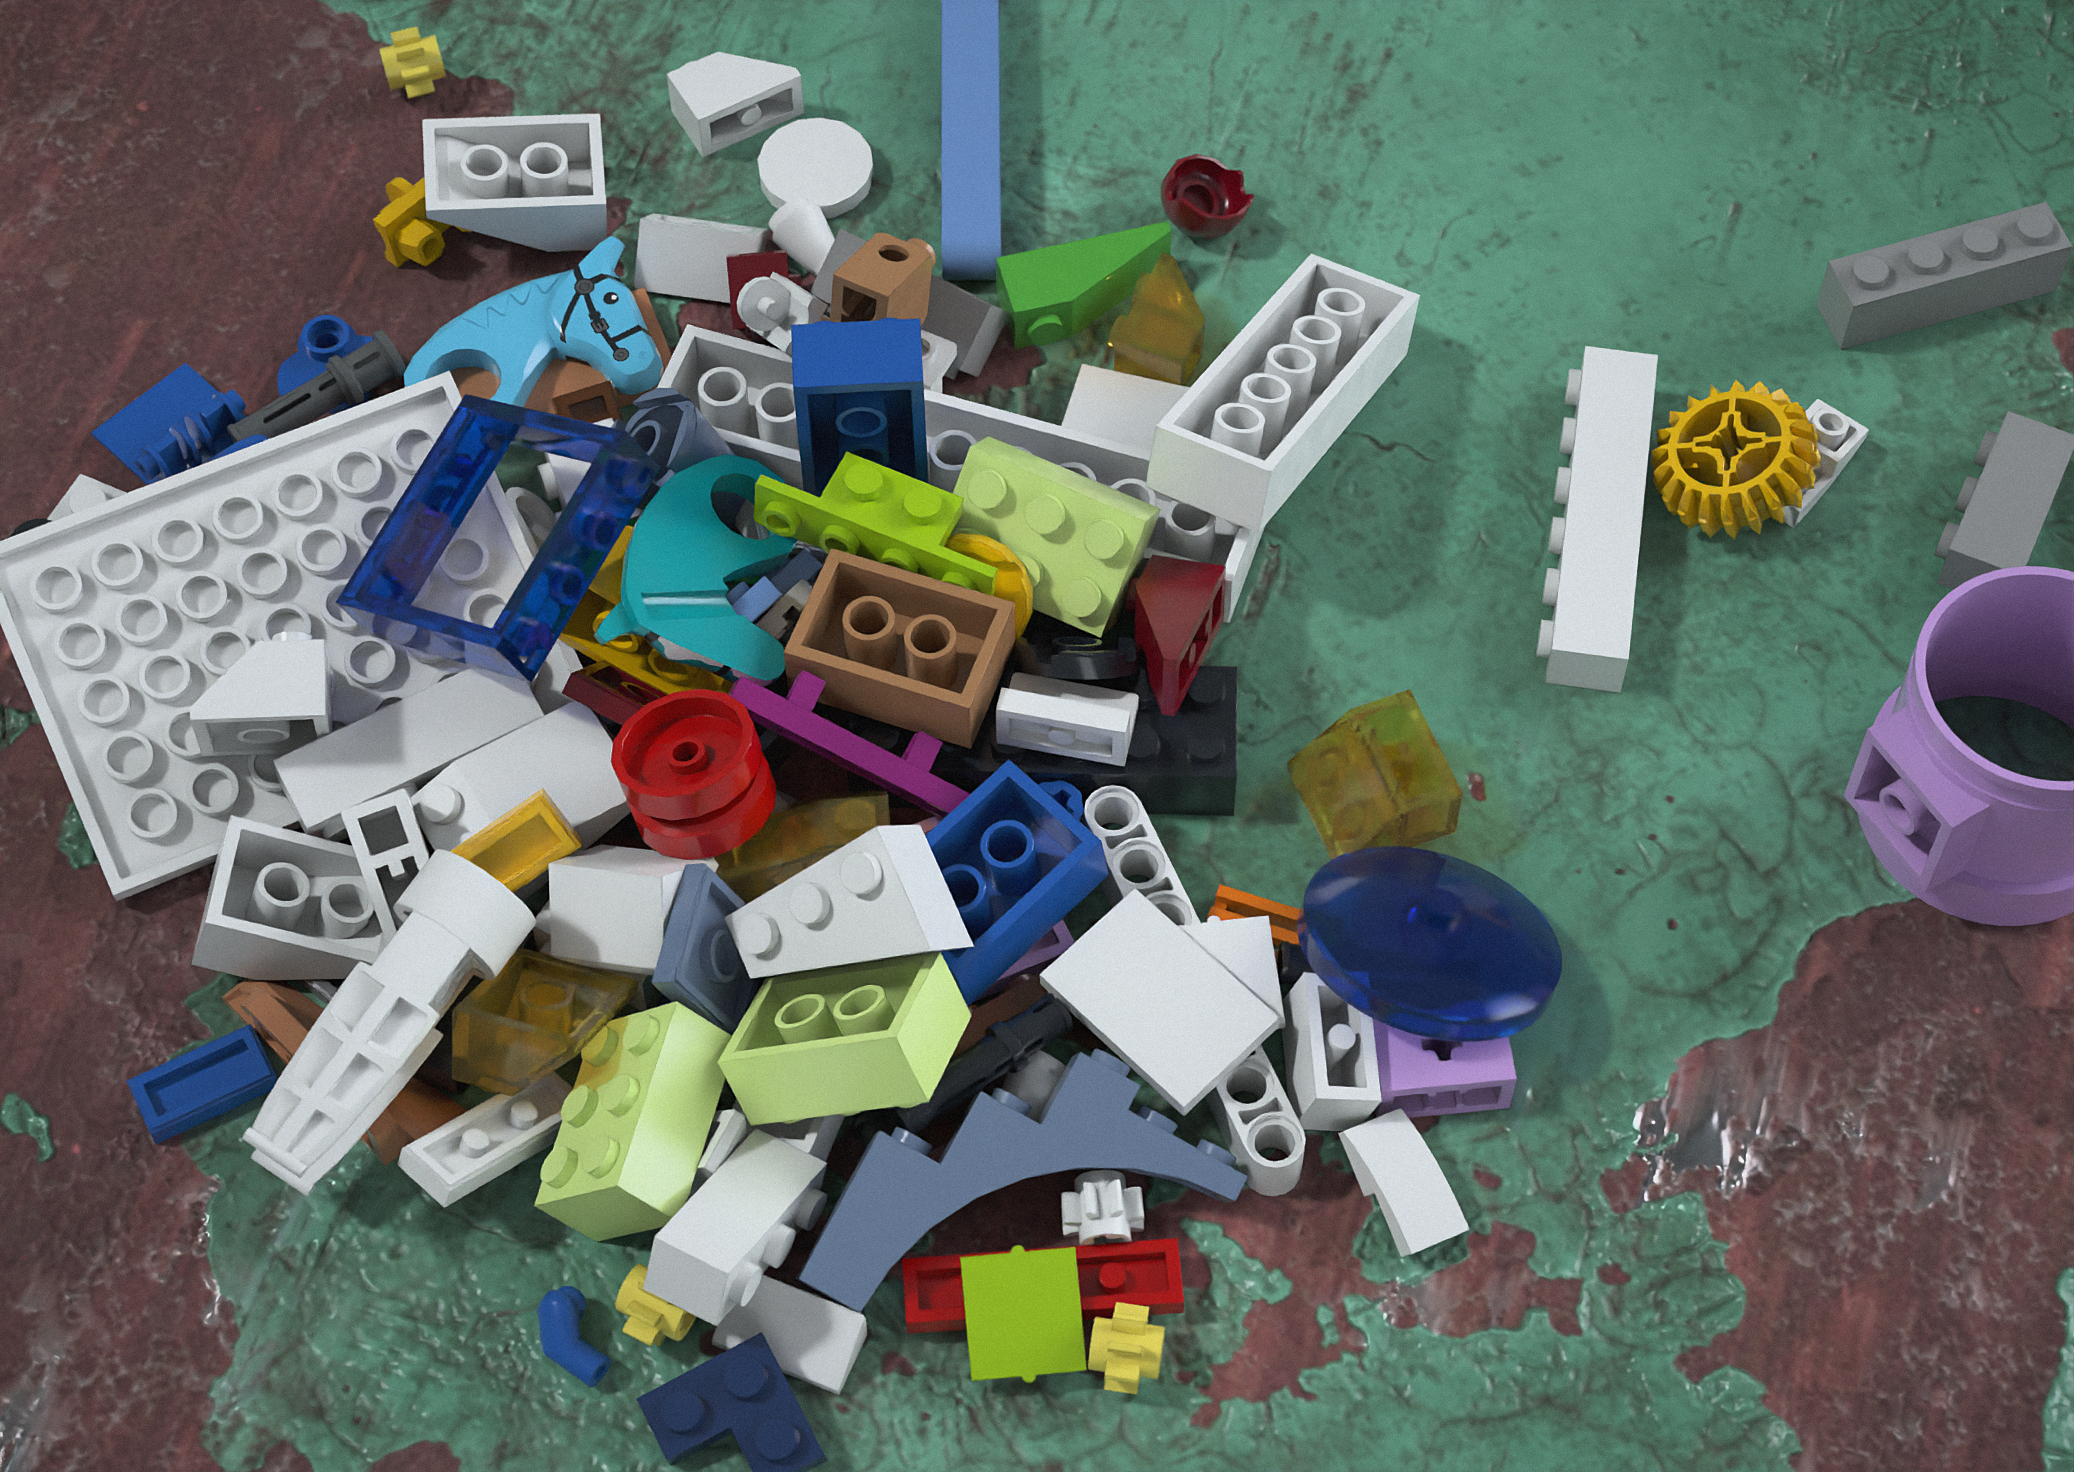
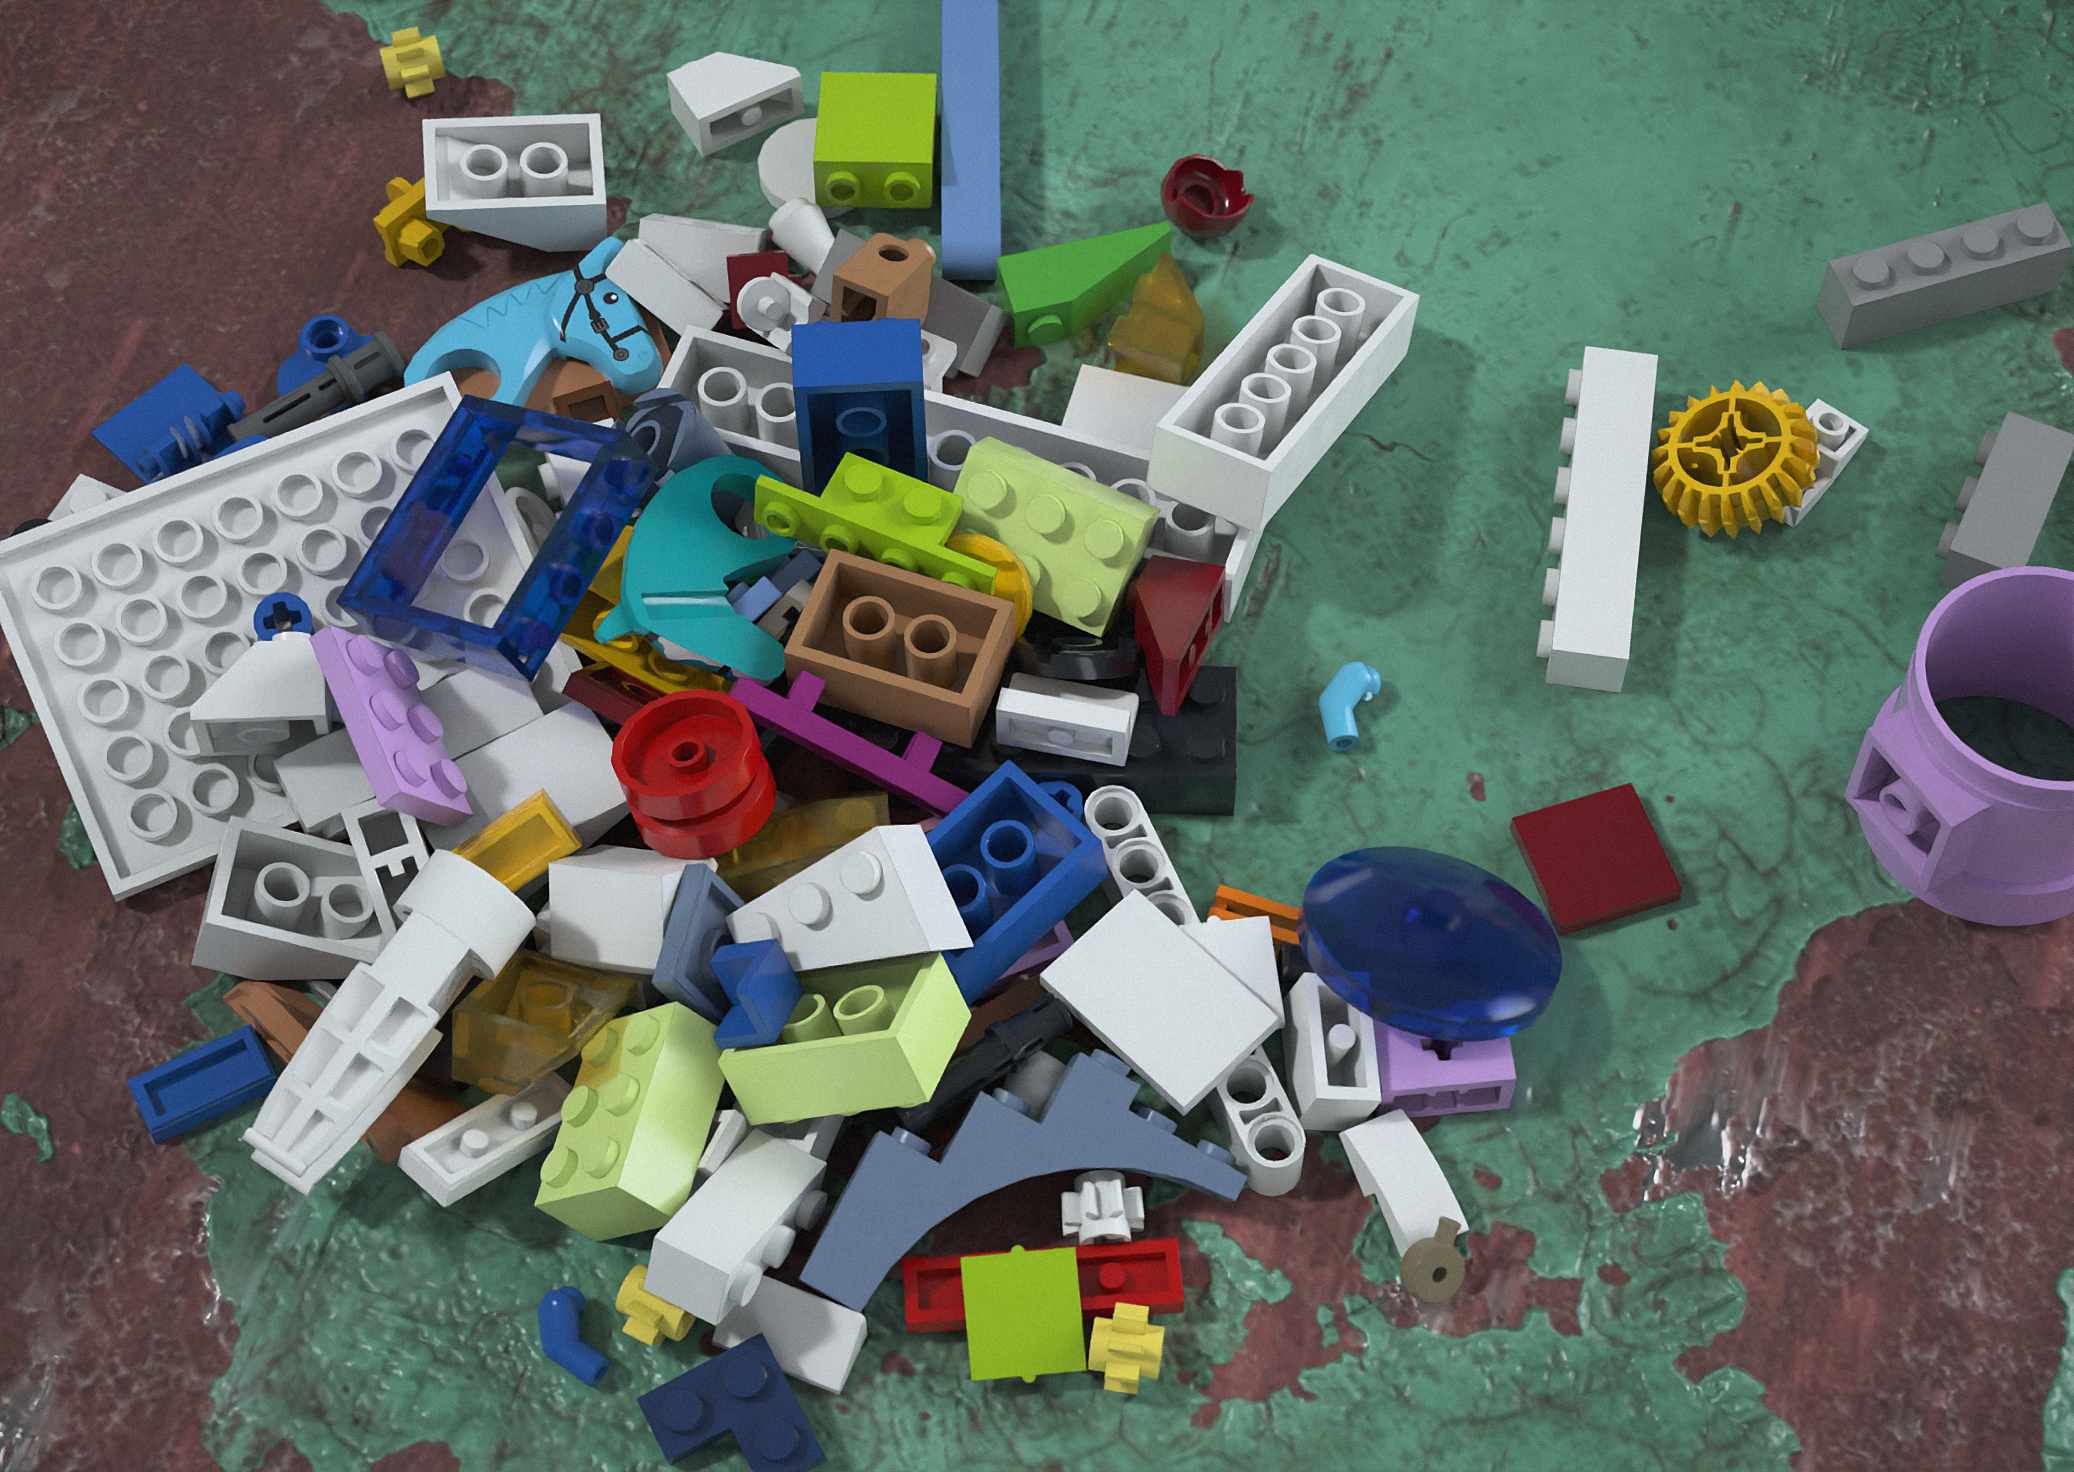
(278, 609): none -> blue bush
(392, 727): none -> lavender plate
(665, 288): none -> white slope
(759, 989): none -> blue panel
(875, 140): none -> lime panel
(1338, 700): none -> medium azure arm
(1377, 779): clear yellow slope -> none
(1433, 1266): none -> dark tan piece
(1595, 859): none -> dark red tile

